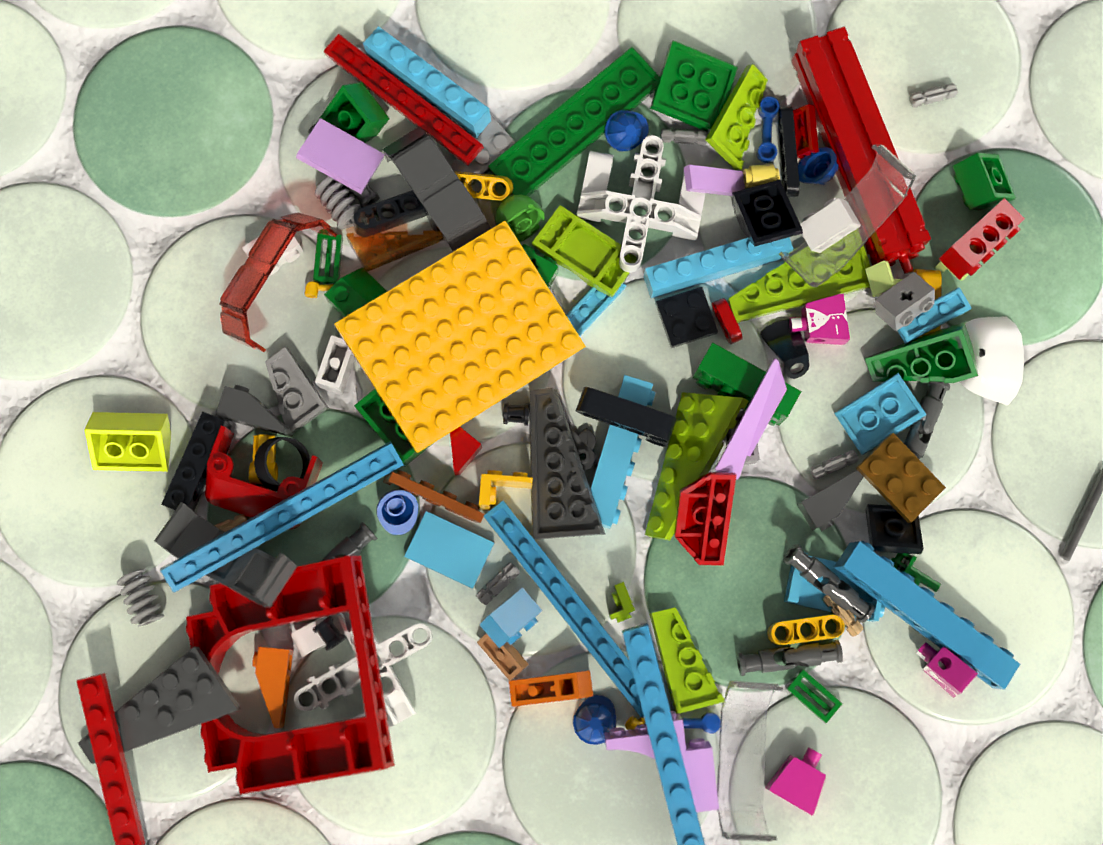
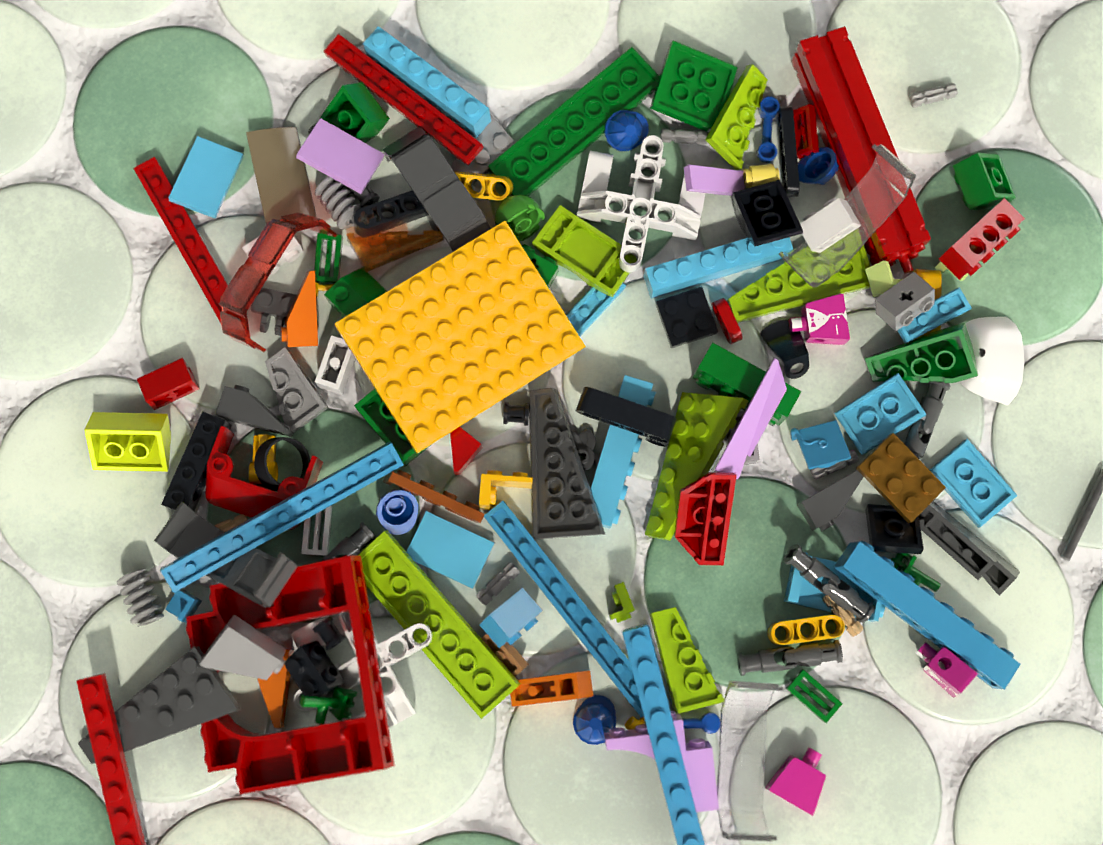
(167, 384): none -> red hinge
(183, 233): none -> red plate
(183, 605): none -> dark azure panel
(206, 177): none -> medium azure tile
(244, 651): none -> light grey slope
(274, 304): none -> dark grey hinge
(279, 173): none -> dark tan slope
(301, 320): none -> orange slope
(313, 670): none -> black bracket
(326, 535): none -> white tile
(339, 704): none -> green arm
(454, 645): none -> lime plate
(821, 444): none -> dark azure hat
(967, 548): none -> dark grey wedge
(973, 483): none -> medium azure tile

